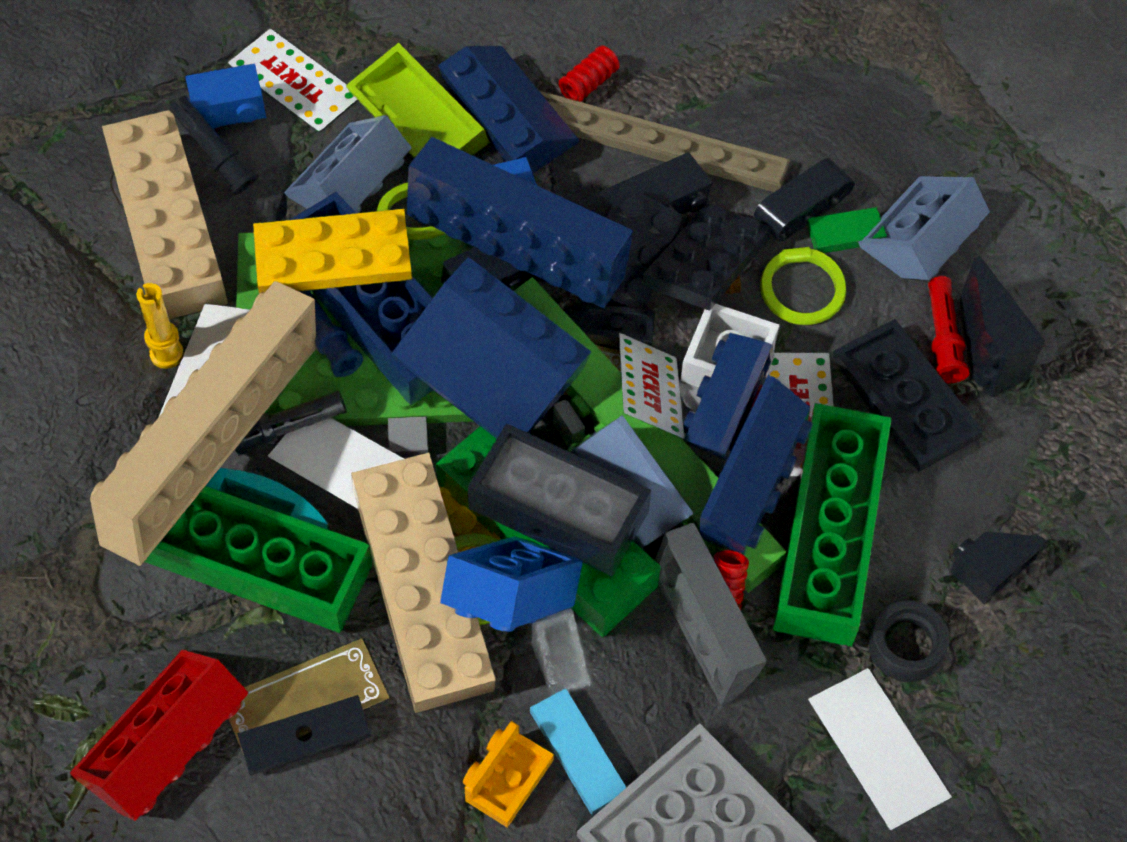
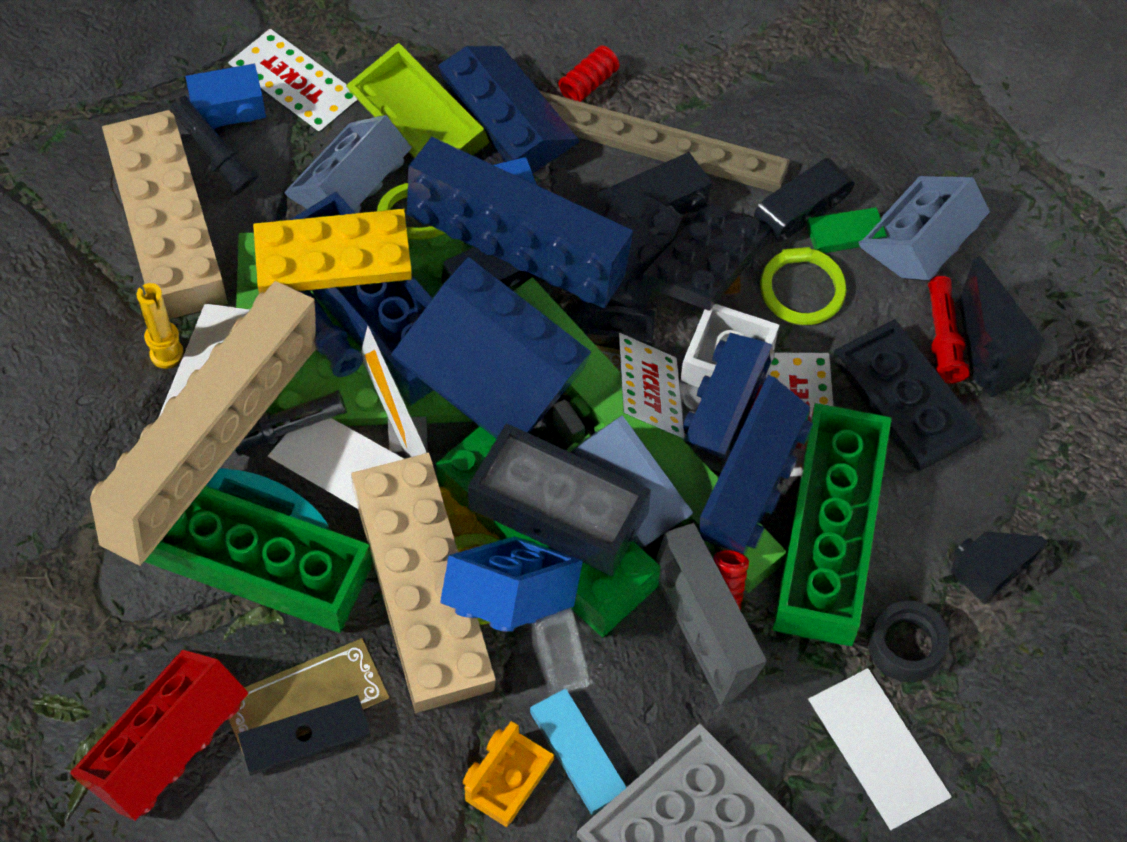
(391, 397): none -> white sticker

